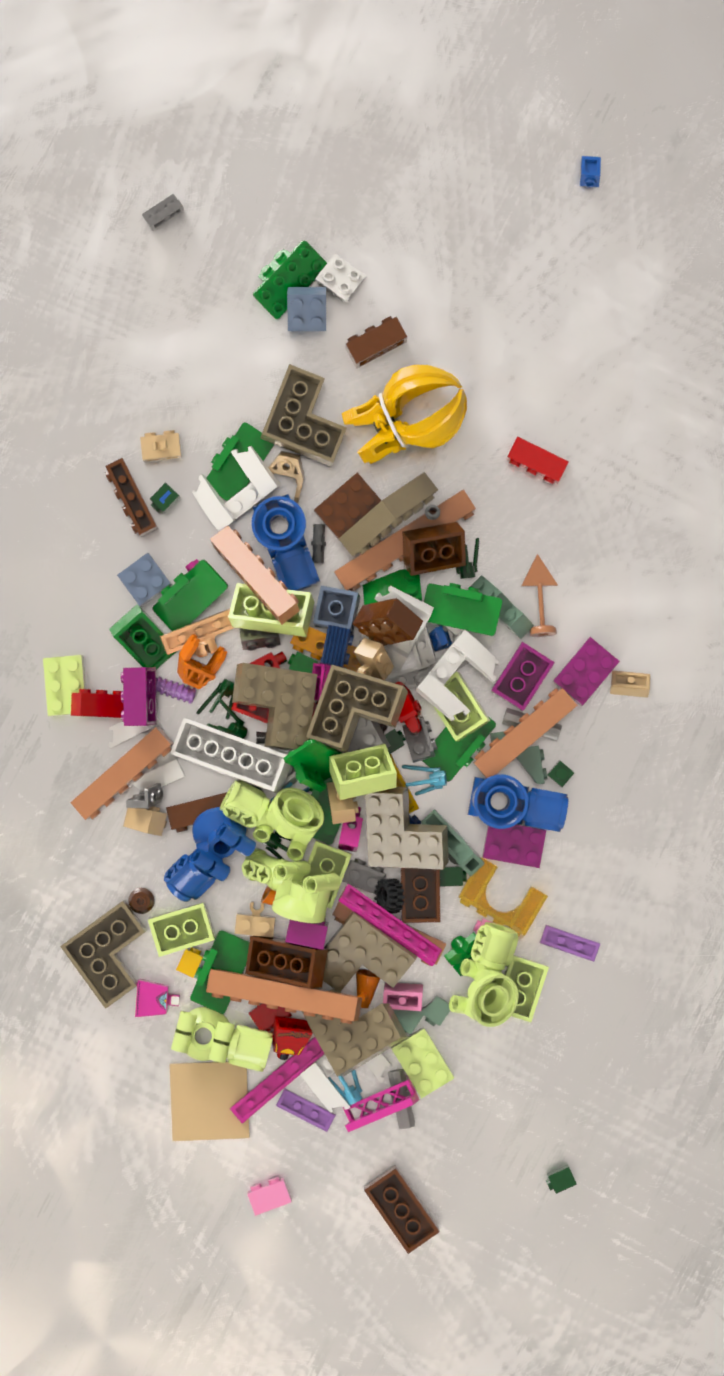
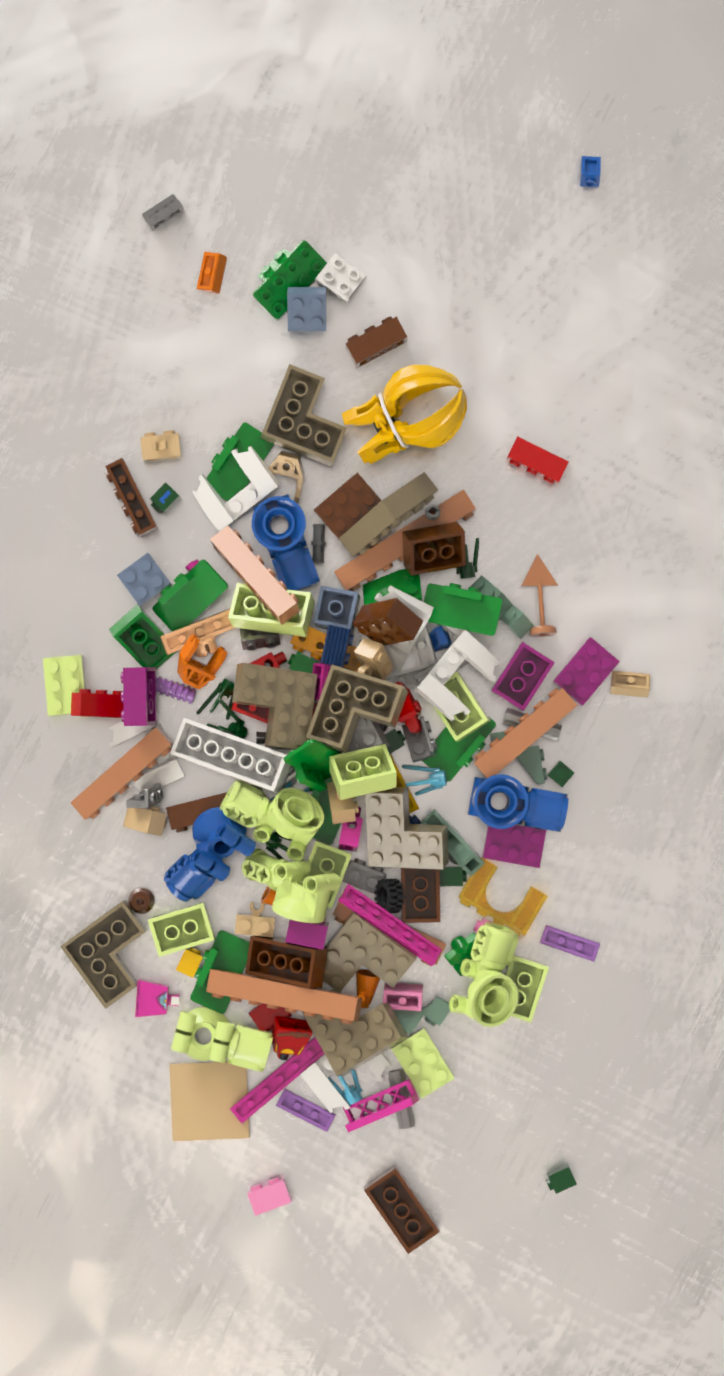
(211, 272): none -> orange slope

